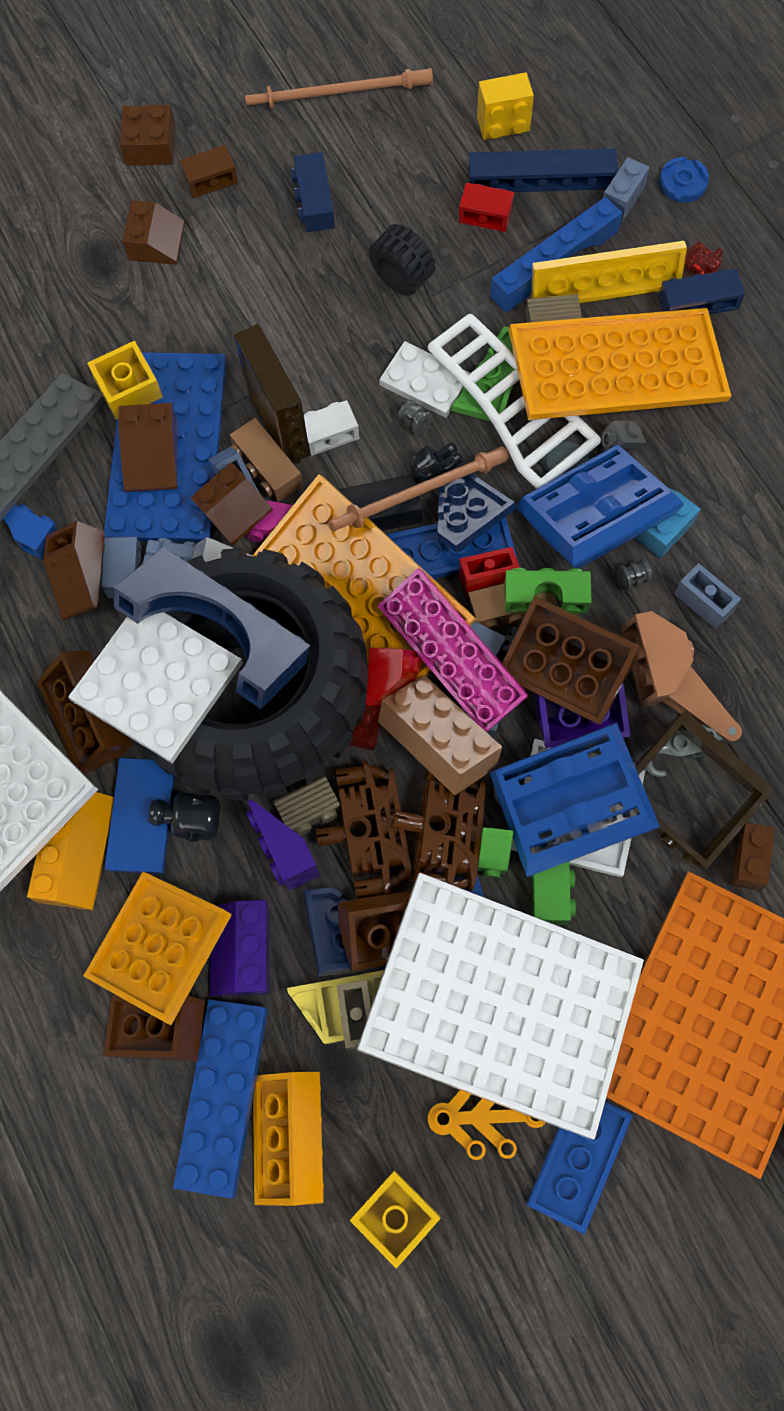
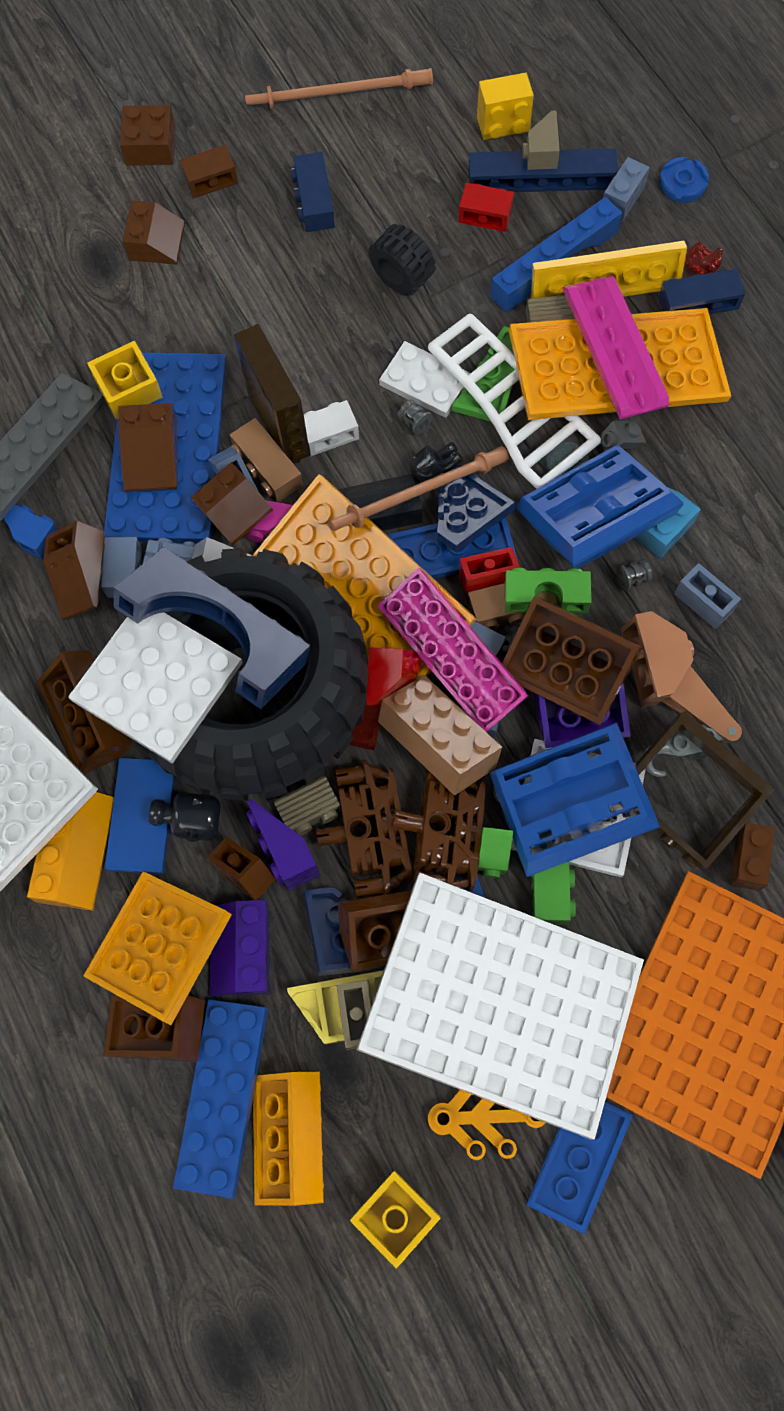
(241, 868): none -> reddish brown brick
(542, 144): none -> dark tan slope
(617, 347): none -> dark pink plate

